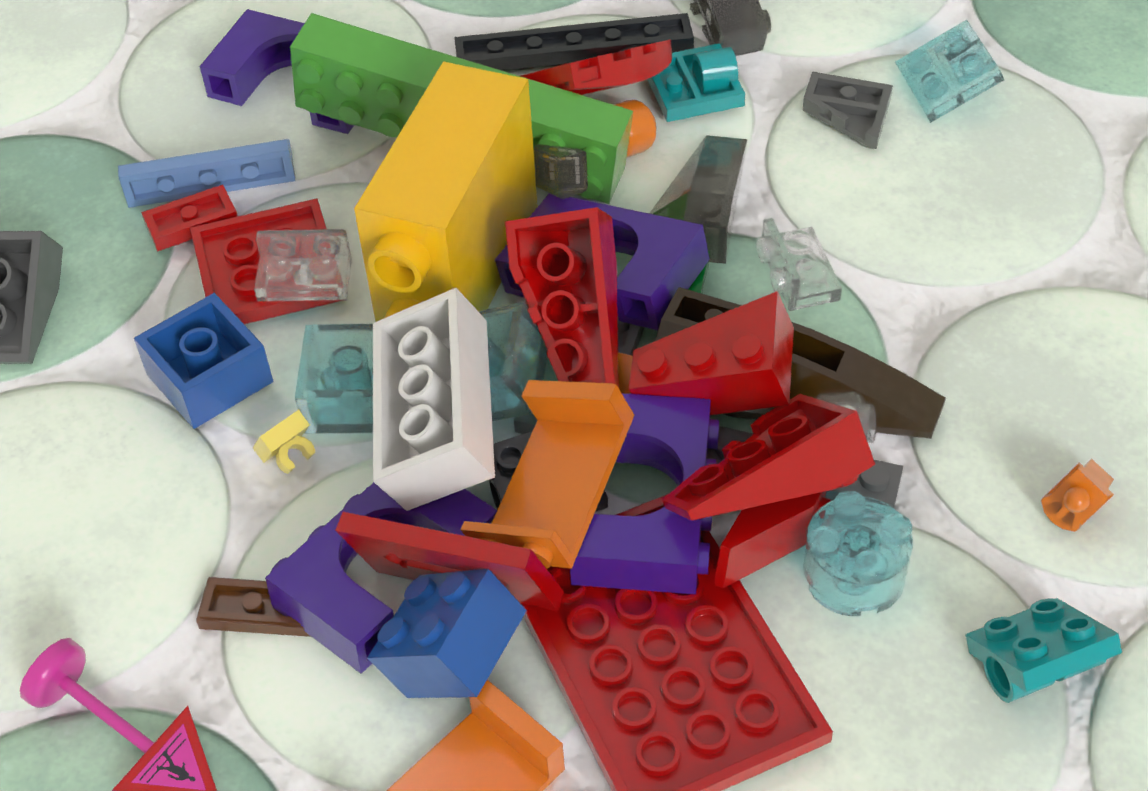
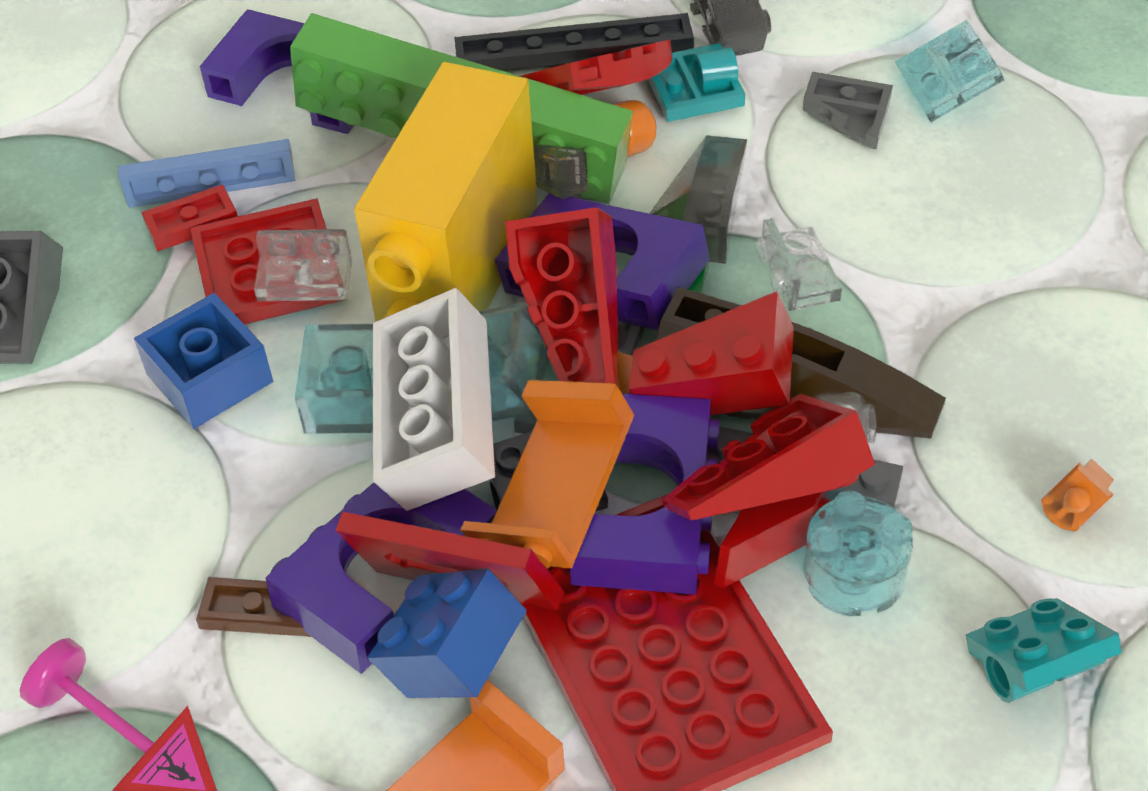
(283, 437): light yellow tile -> none

